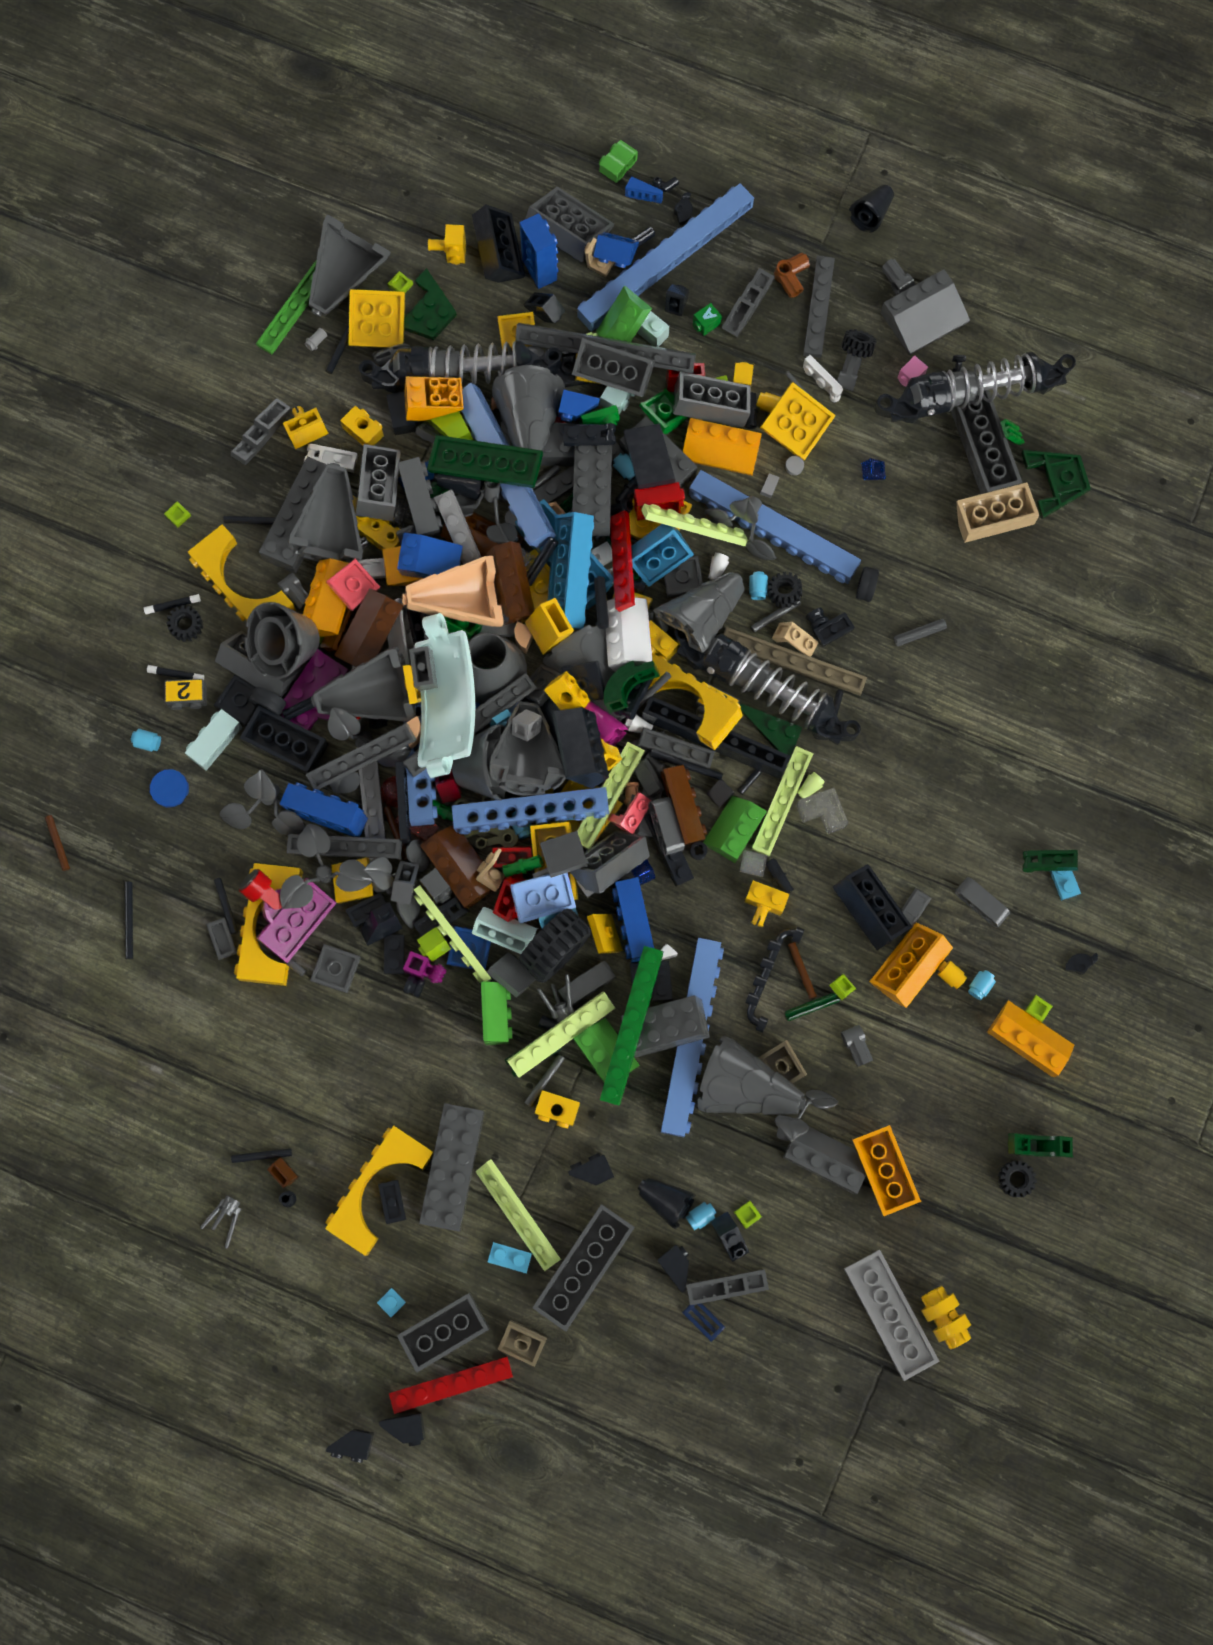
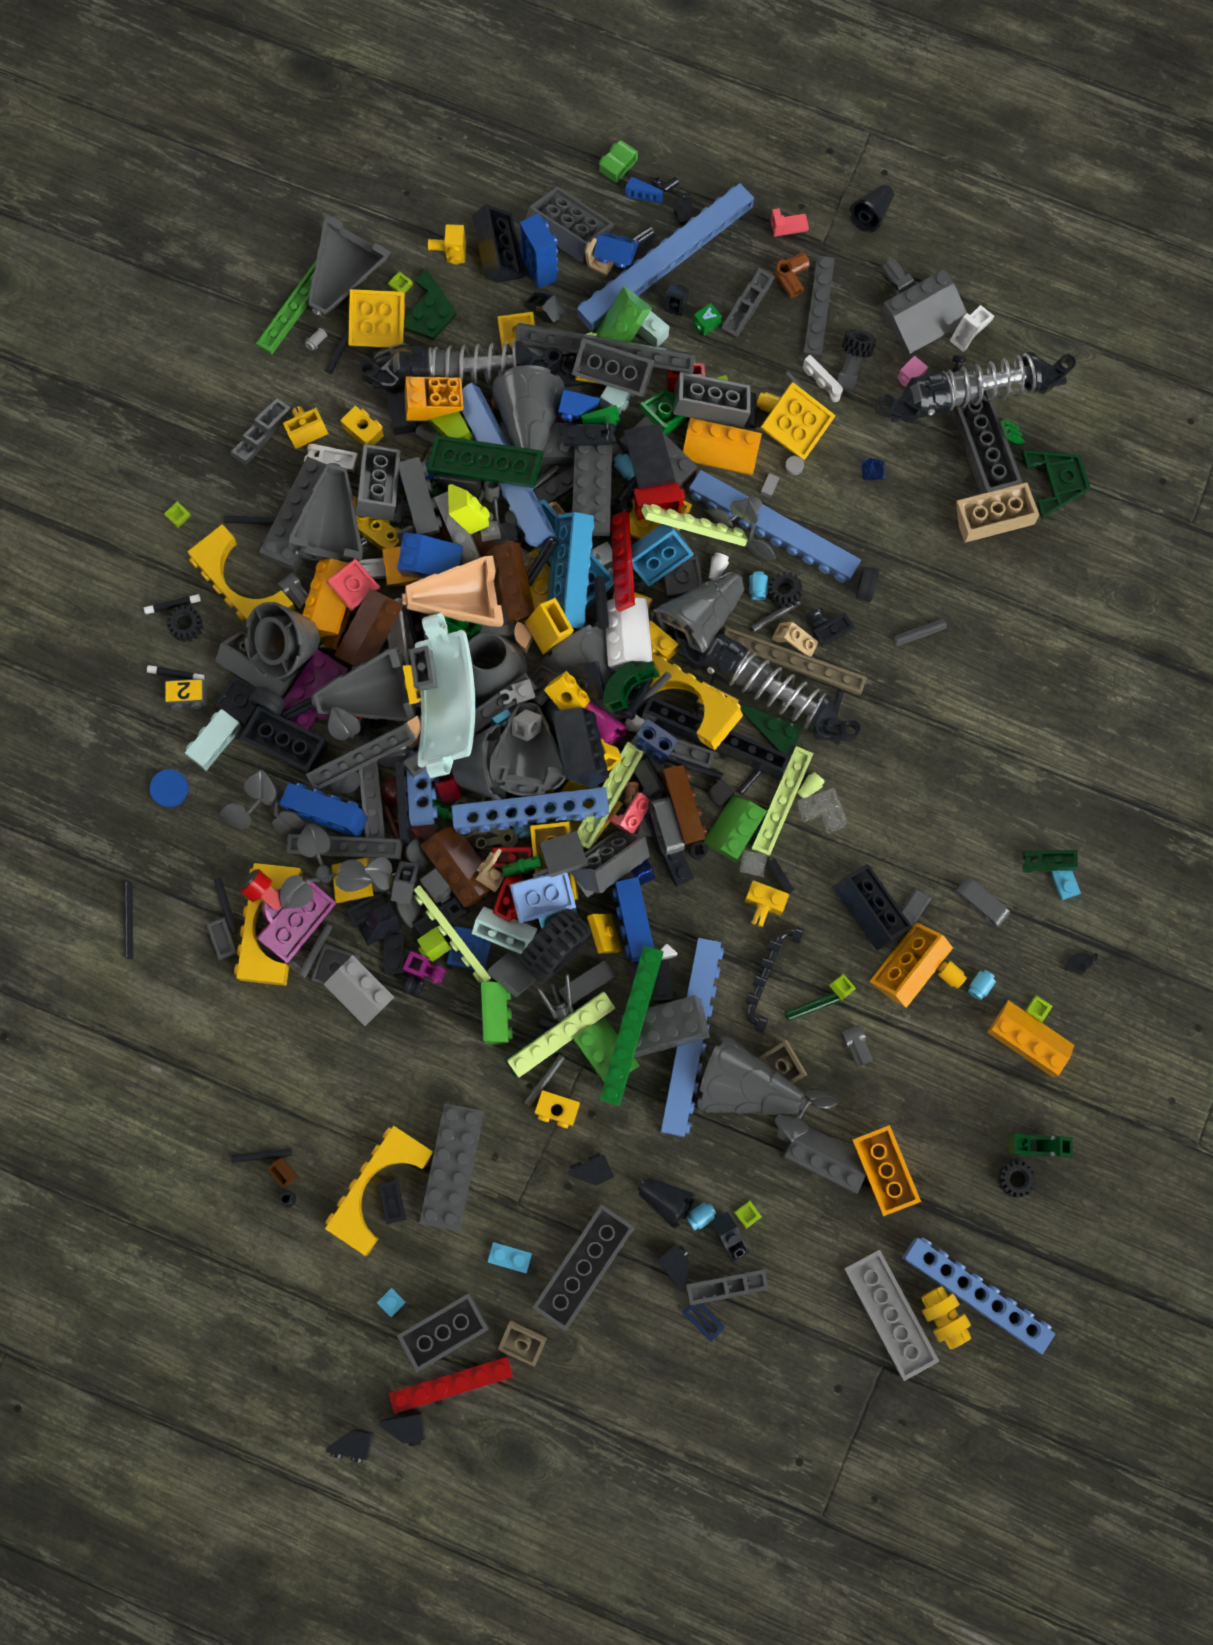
(57, 843): reddish brown bar -> none
(146, 740): medium azure brick -> none
(226, 1206): dark grey plant -> none
(315, 951): none -> dark grey bar
(358, 990): none -> light grey slope
(467, 510): none -> neon yellow slope
(491, 532): none -> light grey plate
(518, 1215): yellowish green plate -> none
(520, 692): none -> light grey plate
(656, 738): none -> dark blue brick
(743, 373): yellow brick -> none
(788, 225): none -> coral bracket
(802, 970): reddish brown bar -> none
(970, 327): none -> white bracket
(1042, 1335): none -> medium blue brick

